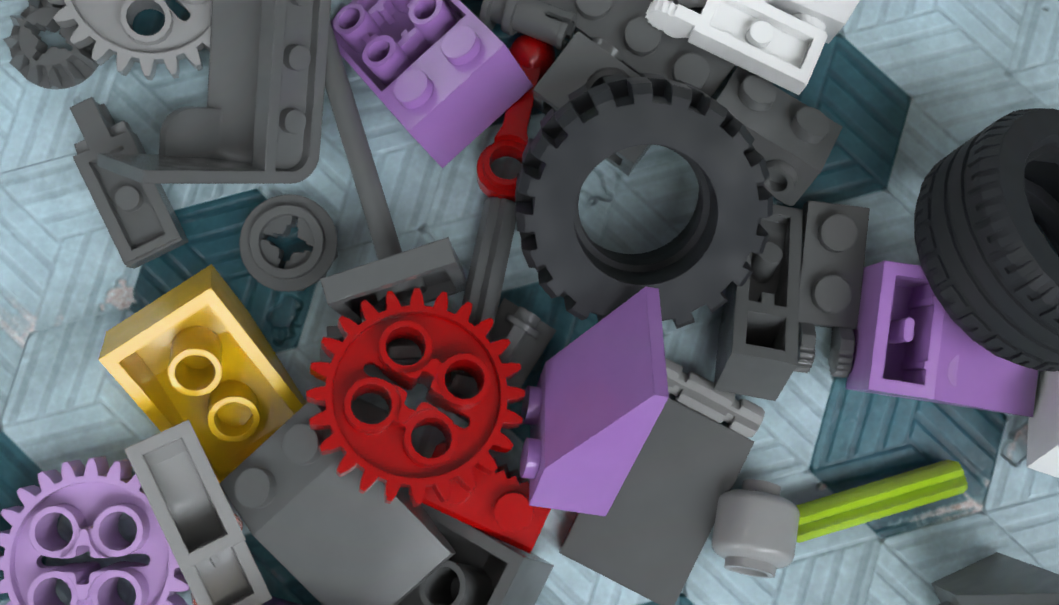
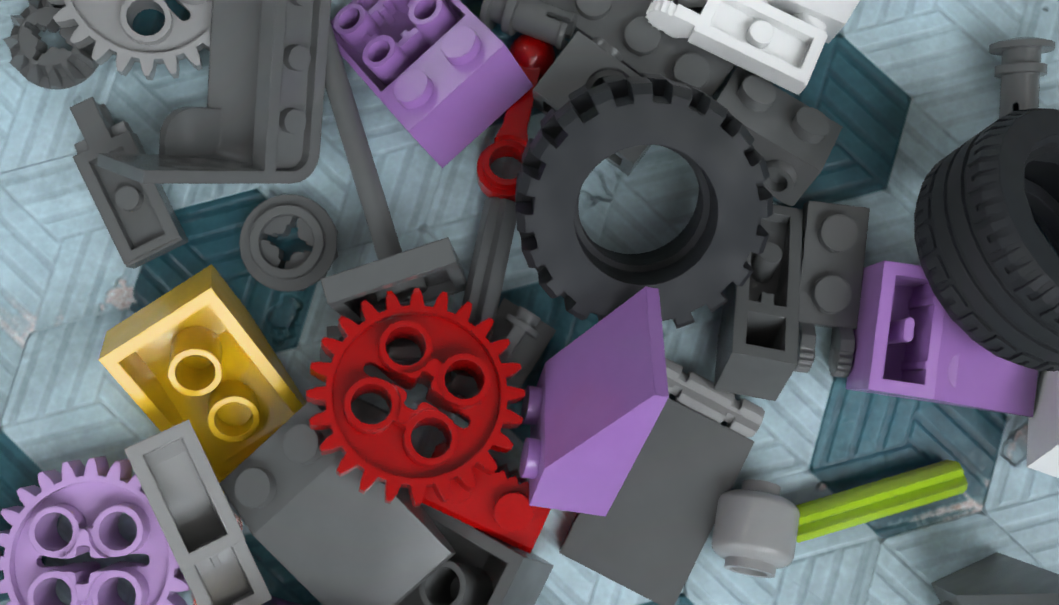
(1020, 71): none -> dark grey pin

